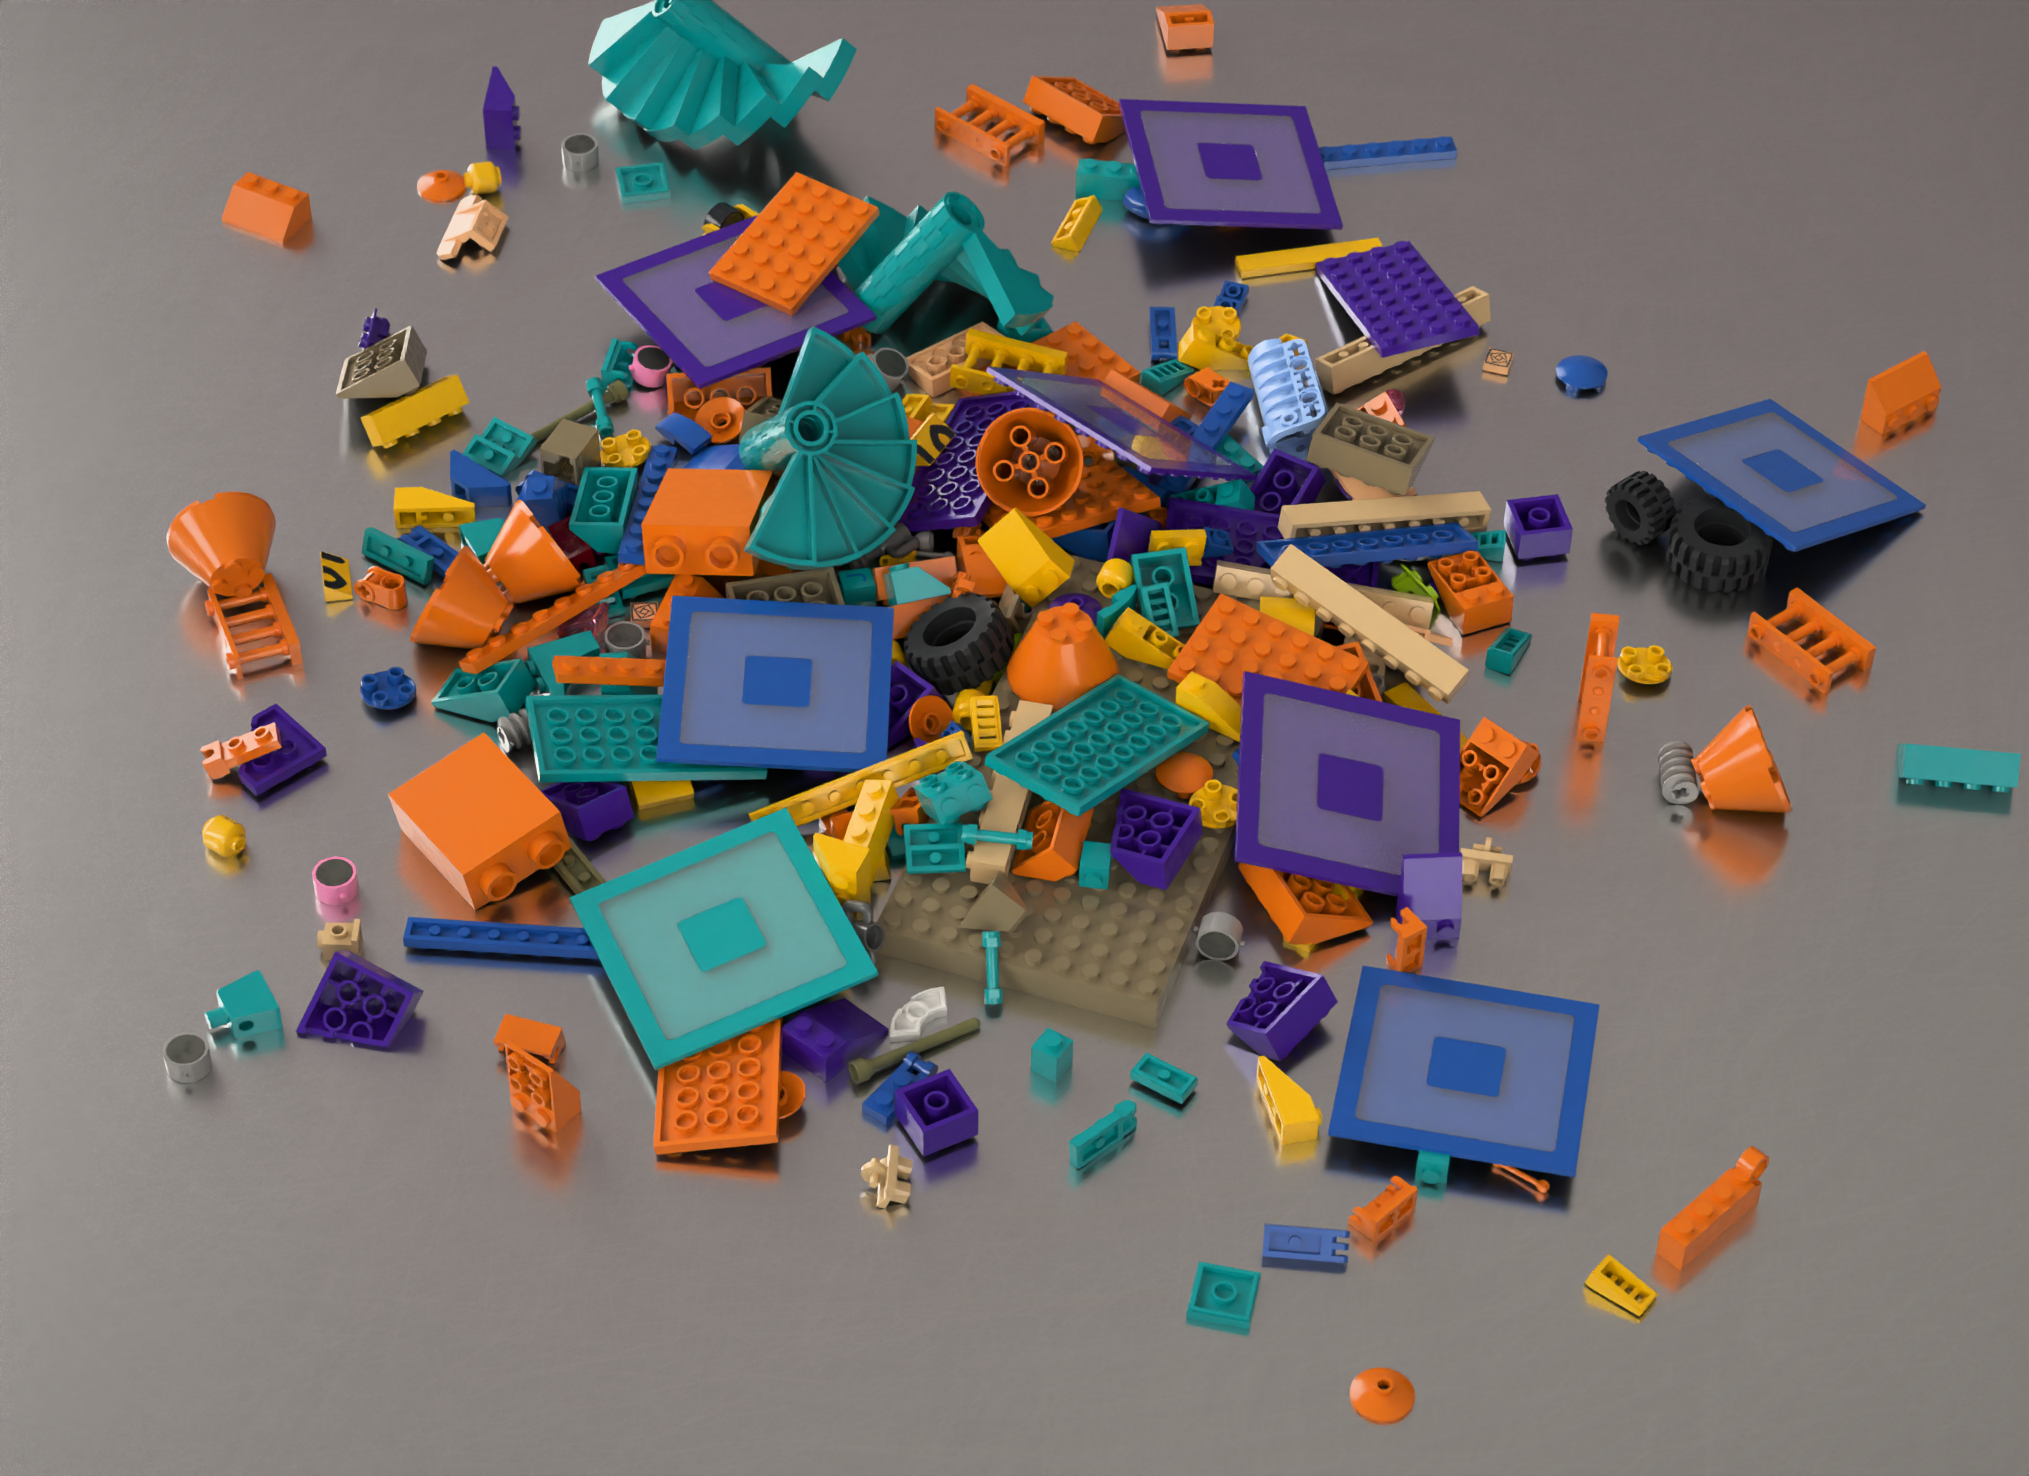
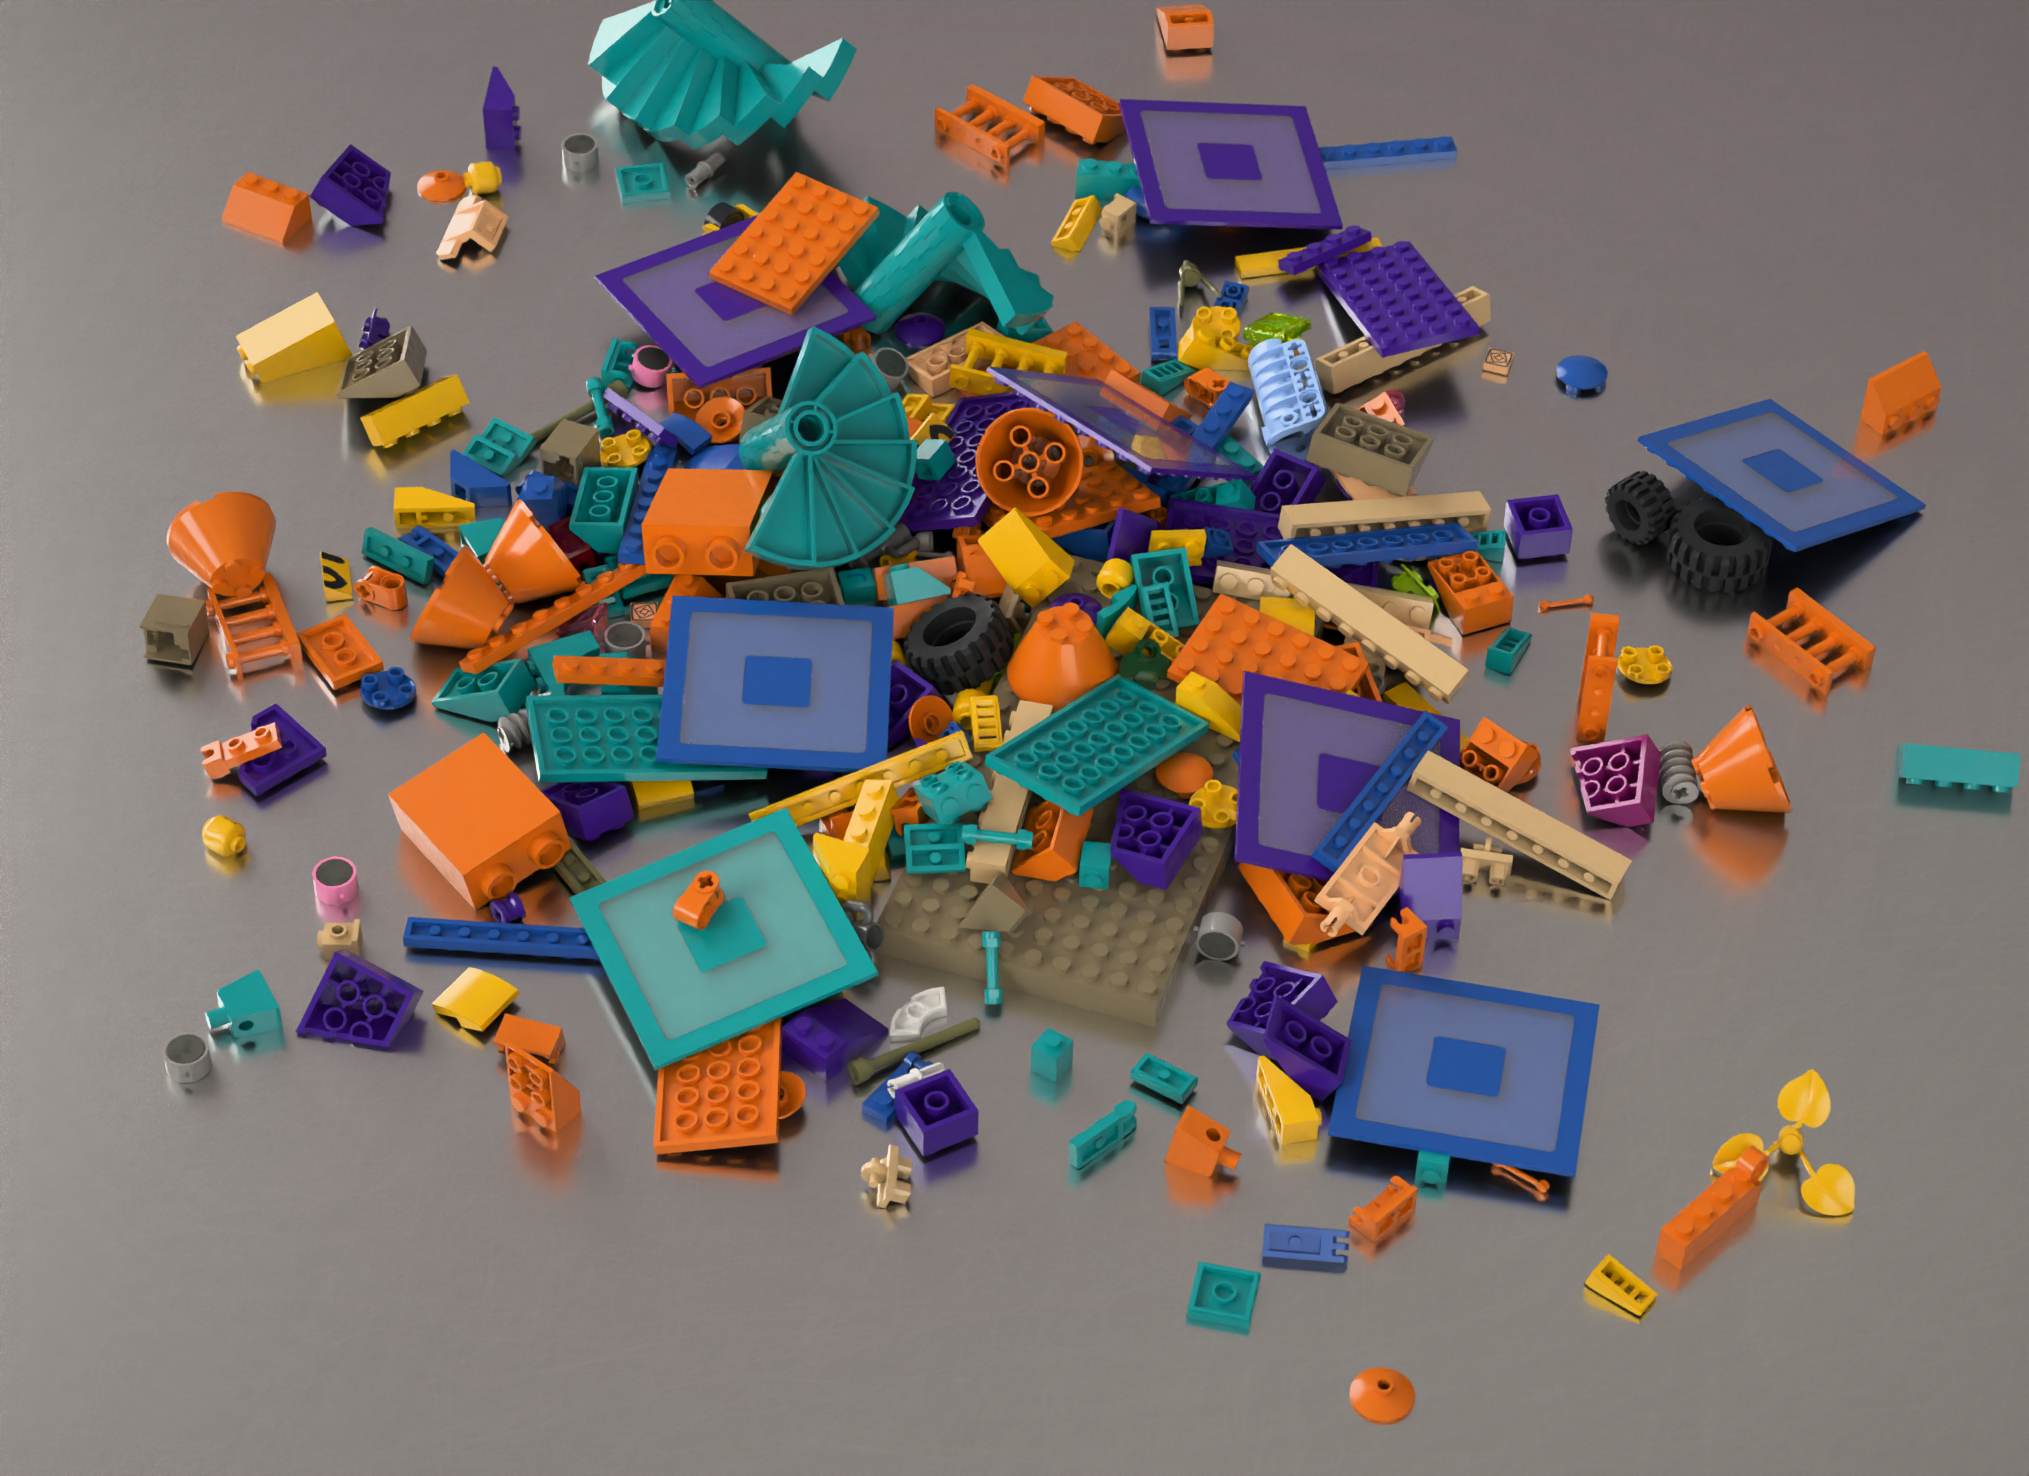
(175, 629): none -> dark tan piece
(293, 341): none -> yellow slope
(339, 651): none -> orange plate
(354, 188): none -> dark purple wedge
(475, 999): none -> yellow slope
(508, 909): none -> dark purple wheel
(644, 422): none -> plate
(699, 901): none -> orange piece
(704, 170): none -> light grey axle
(914, 1076): none -> white axle
(920, 329): none -> dark purple dish
(933, 459): none -> teal brick
(1118, 215): none -> tan brick
(1145, 669): none -> dark green plate
(1190, 277): none -> olive plant
(1201, 1144): none -> orange torso
(1276, 327): none -> clear neon green plate
(1306, 1048): none -> dark purple slope
(1325, 250): none -> dark purple plate
(1367, 877): none -> light nougat plate
(1379, 792): none -> blue plate
(1519, 825): none -> tan brick
(1545, 605): none -> orange hinge
(1619, 779): none -> magenta wedge
(1807, 1102): none -> yellow plant

